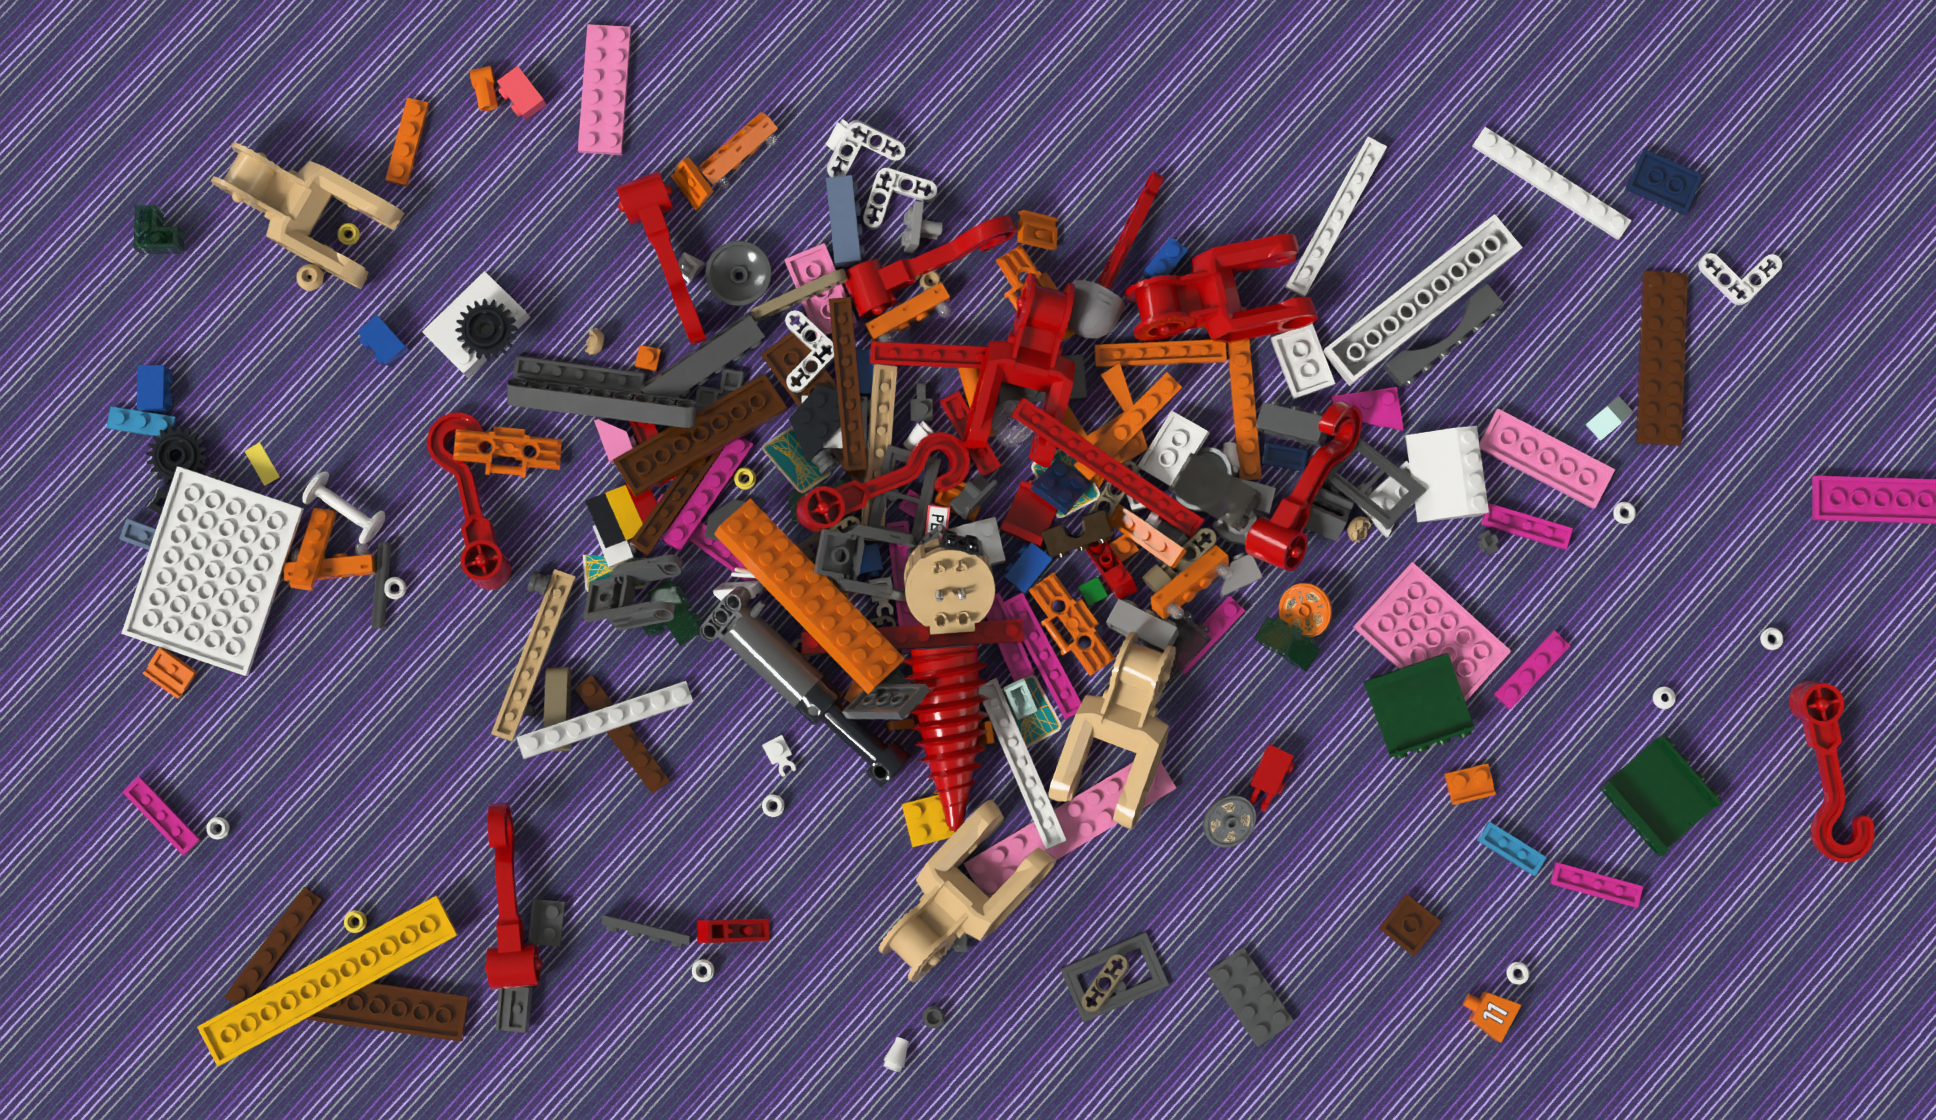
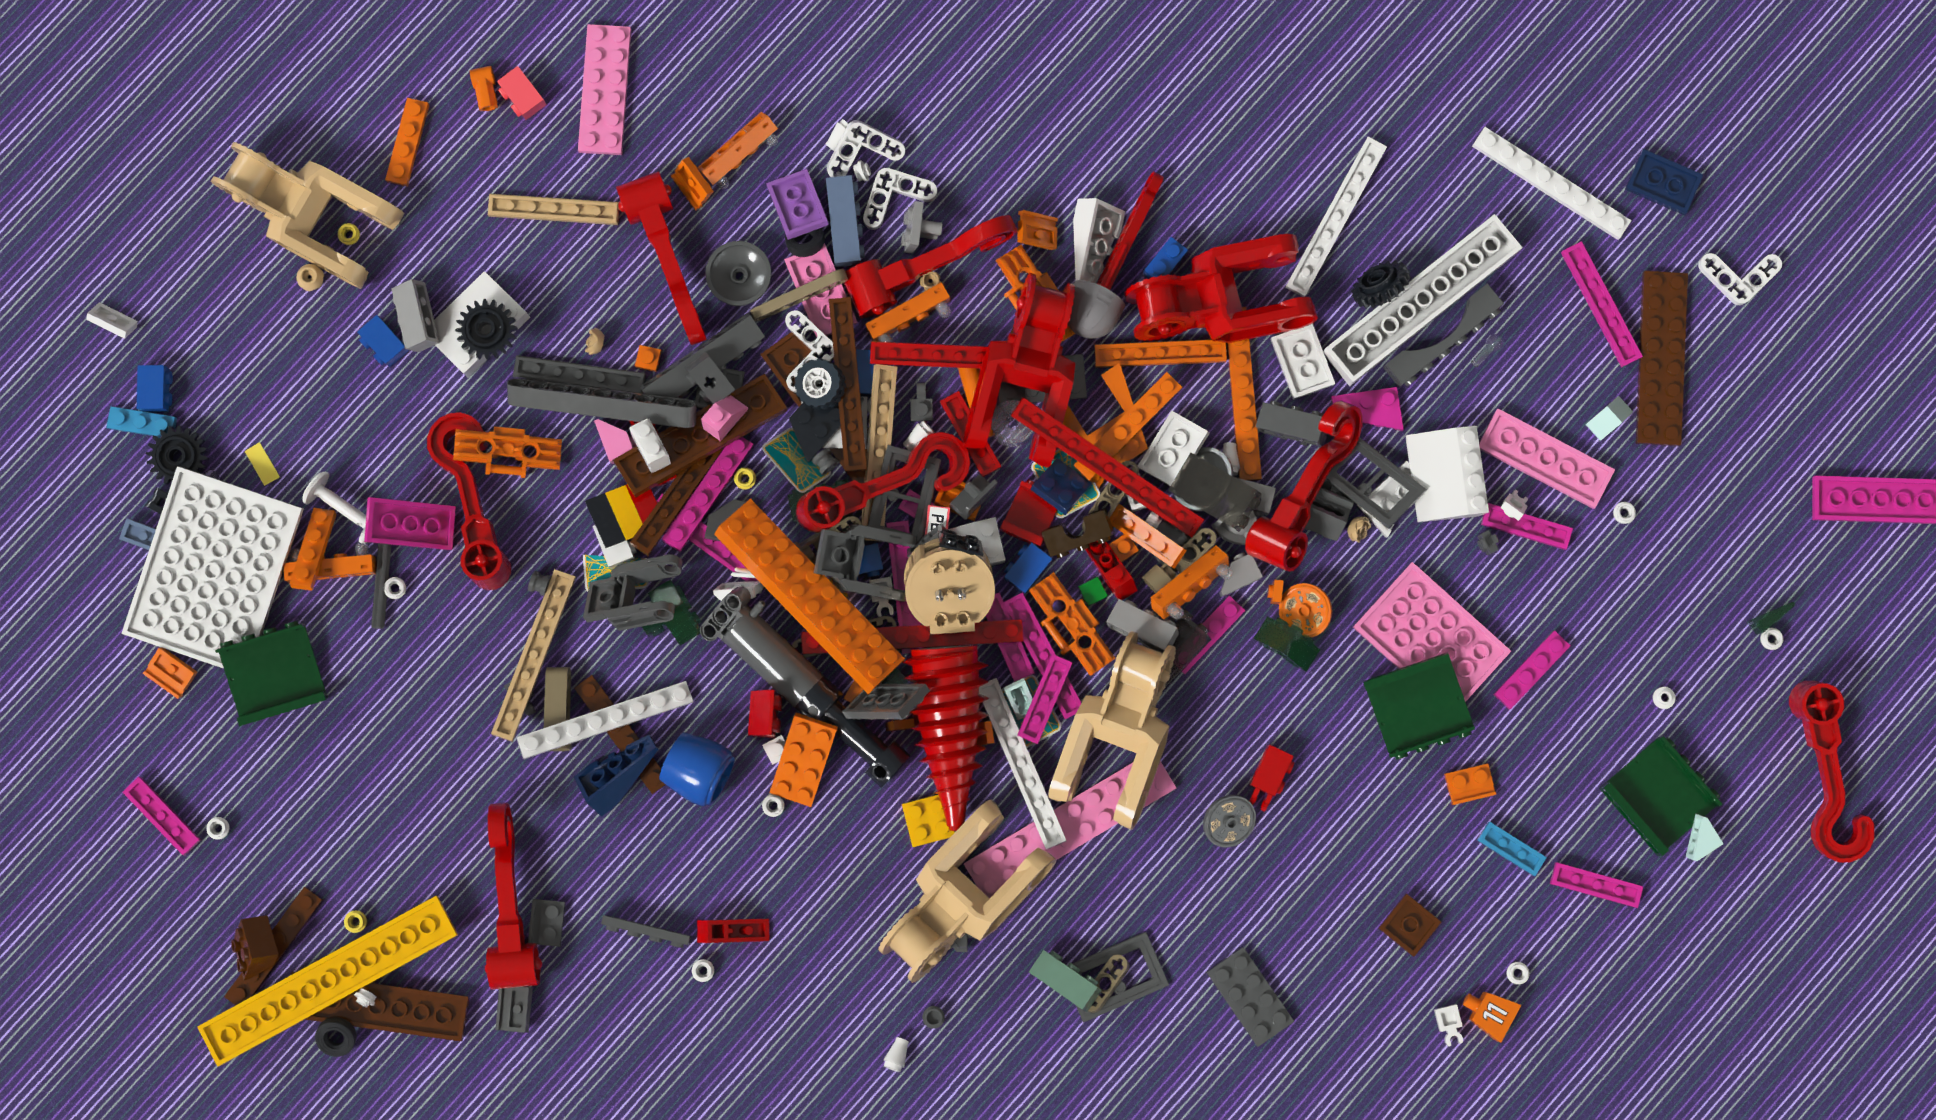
(111, 320): none -> white plate
(151, 236): clear green brick -> none
(254, 946): none -> reddish brown slope
(272, 672): none -> dark green panel
(329, 1047): none -> black tyre
(365, 998): none -> white plate
(409, 523): none -> dark pink plate
(415, 315): none -> light grey brick
(553, 209): none -> tan tile
(608, 781): none -> dark blue wedge
(650, 445): none -> white brick
(690, 266): white slope -> none
(697, 768): none -> blue piece
(699, 370): none -> dark grey brick
(723, 416): none -> bright pink slope
(763, 714): none -> red slope
(797, 204): none -> medium lavender plate
(803, 759): none -> orange plate
(809, 248): none -> black tyre
(813, 374): none -> black wheel
(862, 171): none -> white plate
(1044, 699): none -> dark pink plate
(1066, 980): none -> sand green brick
(1094, 232): none -> white wedge
(1275, 591): none -> orange plate
(1284, 457): dark blue tile -> none
(1380, 284): none -> black gear
(1448, 1020): none -> white plate
(1493, 343): none -> clear bar
(1514, 505): none -> white plate
(1601, 304): none -> dark pink plate
(1702, 839): none -> light aqua slope
(1765, 621): none -> clear green slope

